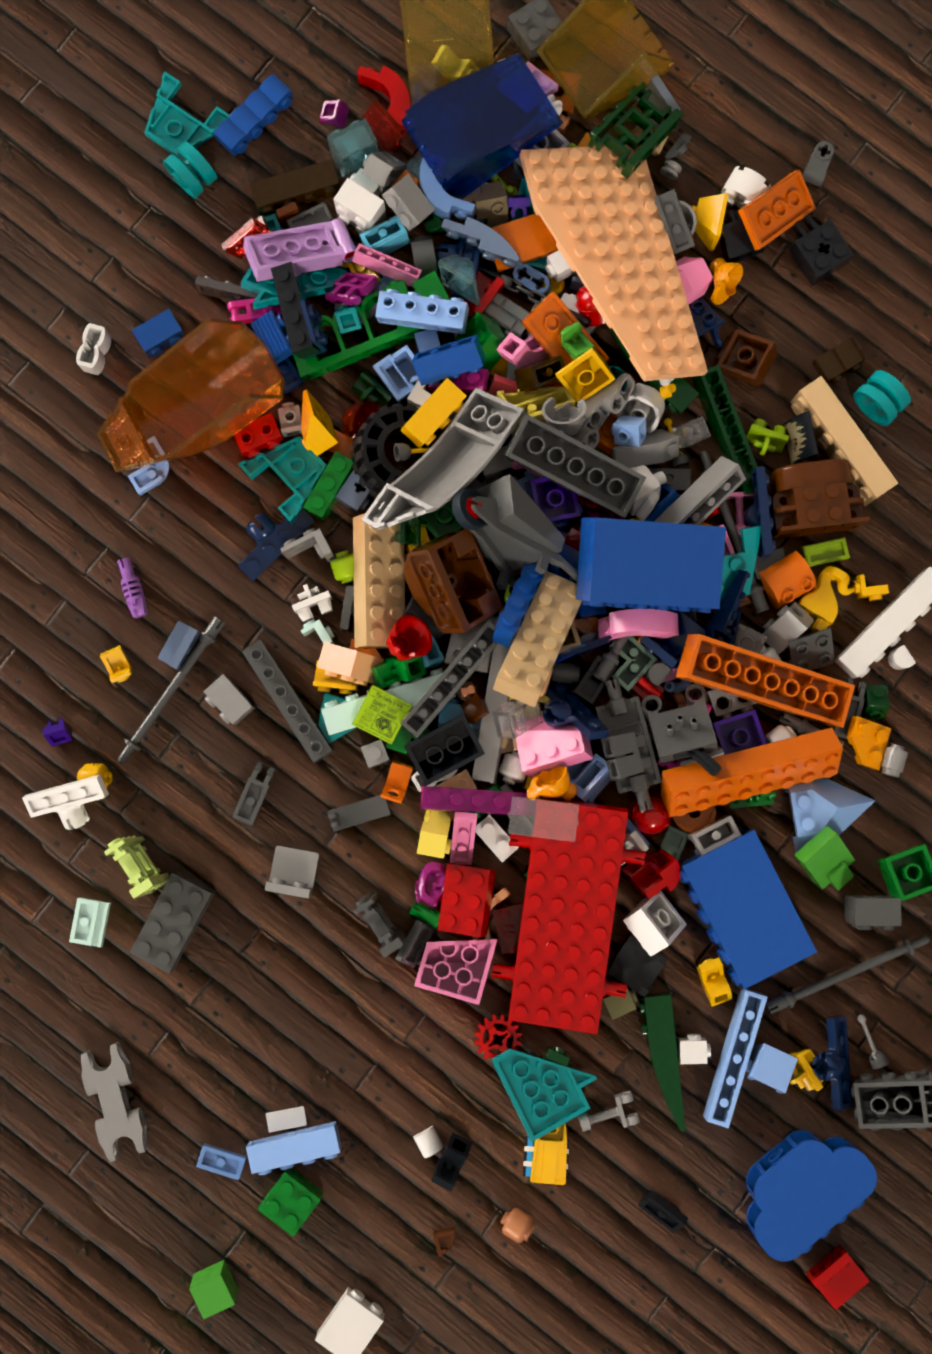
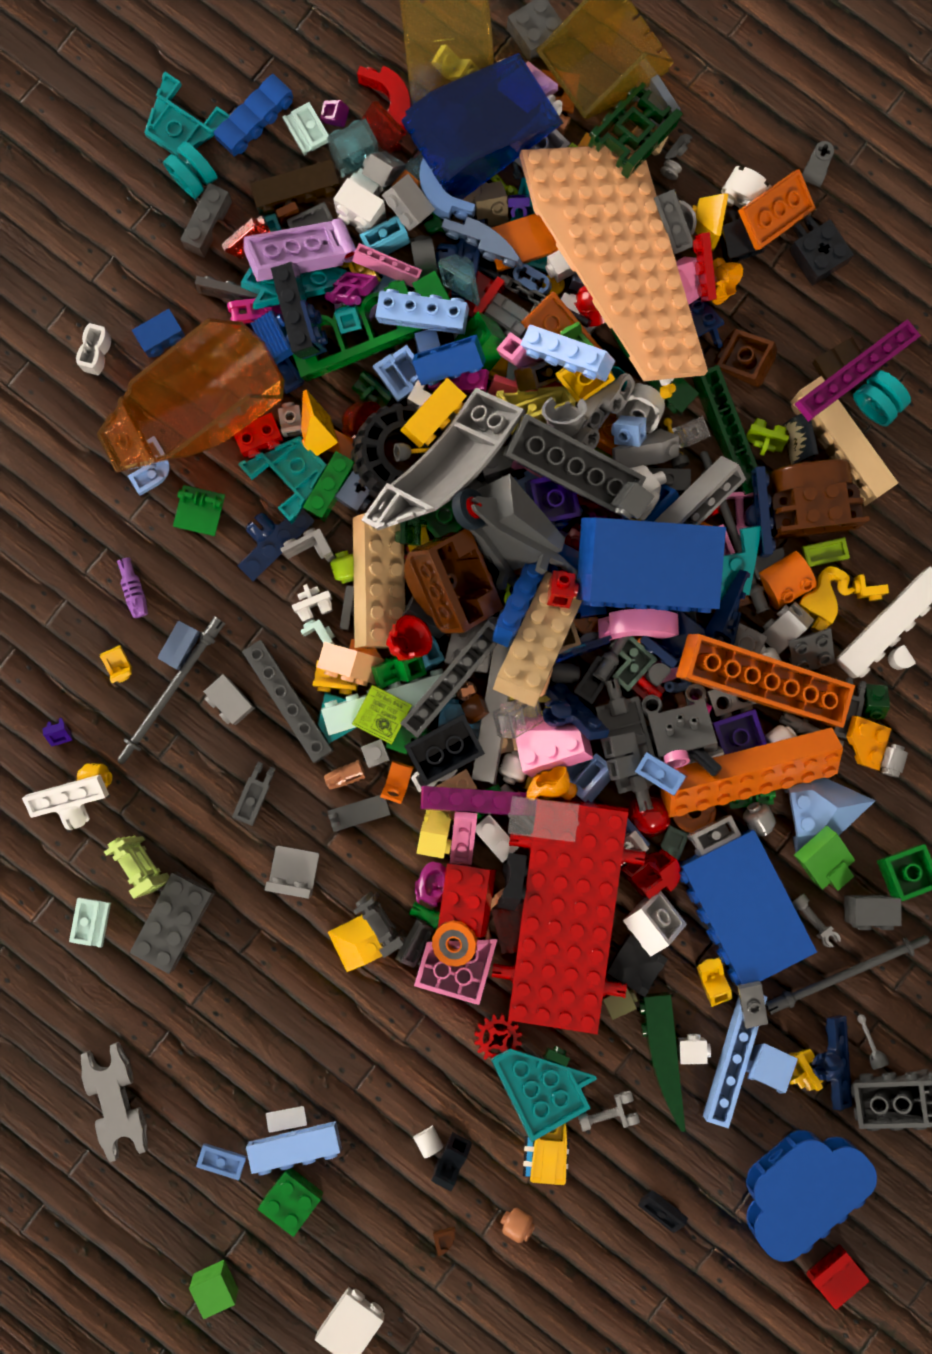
(198, 510): none -> green hinge
(211, 207): none -> dark grey arch
(306, 128): none -> light aqua plate
(345, 775): none -> nougat hinge
(355, 943): none -> yellow slope
(445, 952): none -> orange tile
(514, 873): none -> black brick
(562, 589): none -> red brick
(568, 353): none -> light blue brick
(632, 500): none -> dark grey brick
(660, 773): none -> medium blue plate
(677, 758): none -> bright pink piece
(704, 267): none -> red plate
(752, 1004): none -> dark grey plate
(759, 818): none -> light grey head
(801, 903): none -> light grey bar
(857, 370): none -> magenta plate

